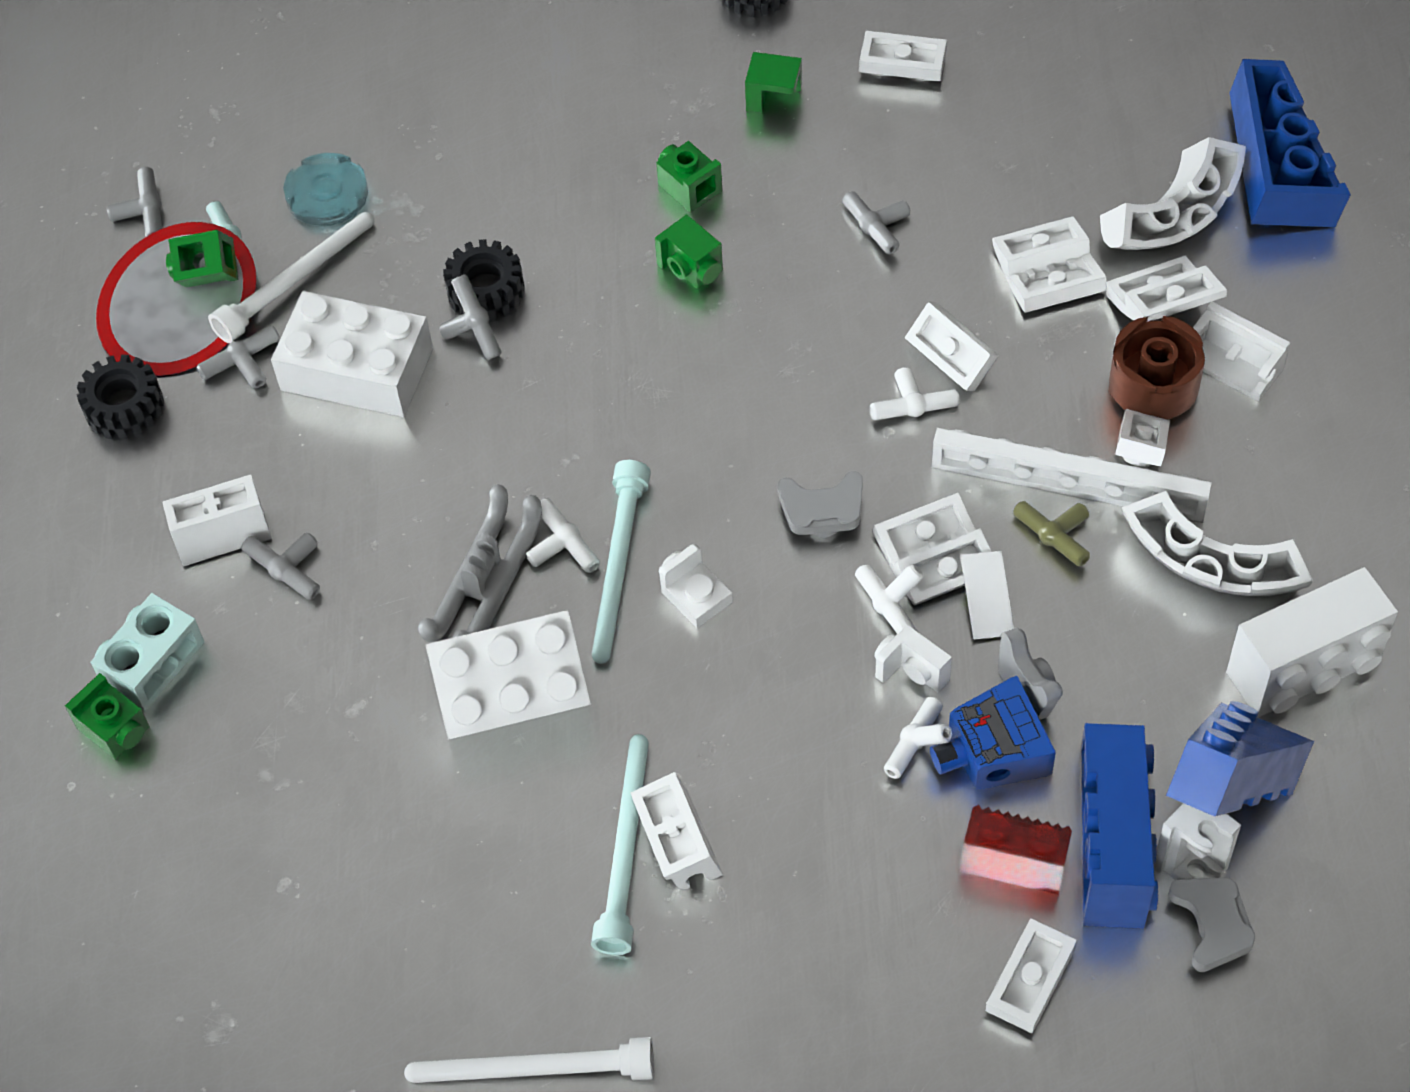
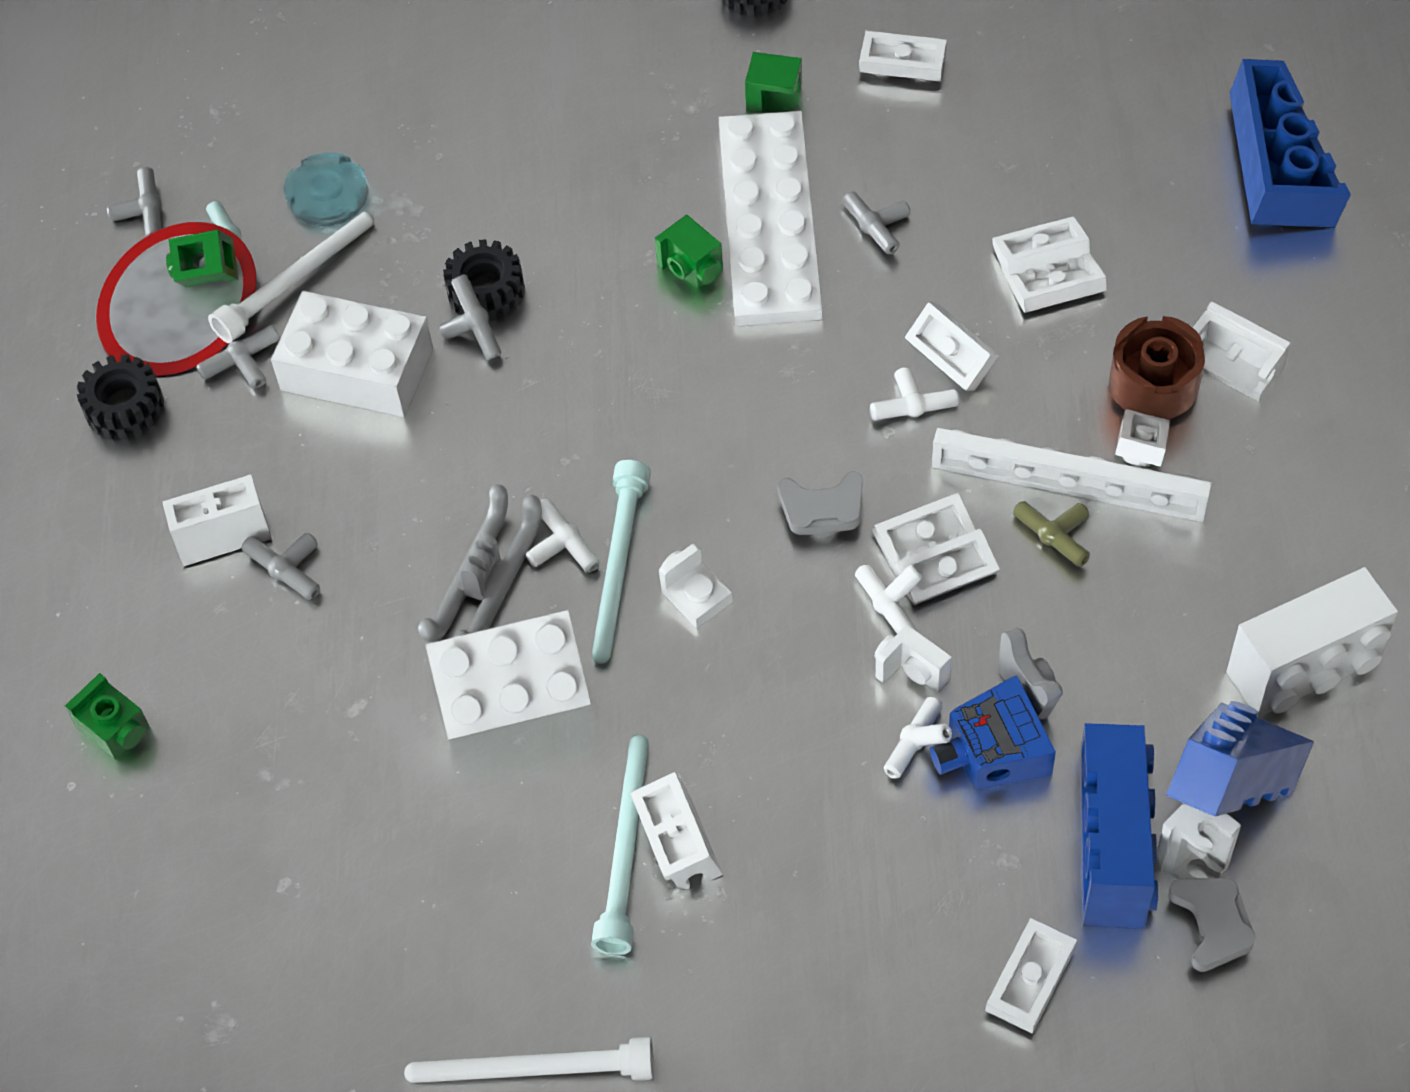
(156, 656): light aqua brick -> none
(689, 175): green brick -> none
(769, 219): none -> white plate
(987, 594): white sticker -> none
(1015, 849): clear red brick -> none
(1164, 289): white slope -> none
(1200, 188): white brick -> none
(1211, 564): white brick -> none

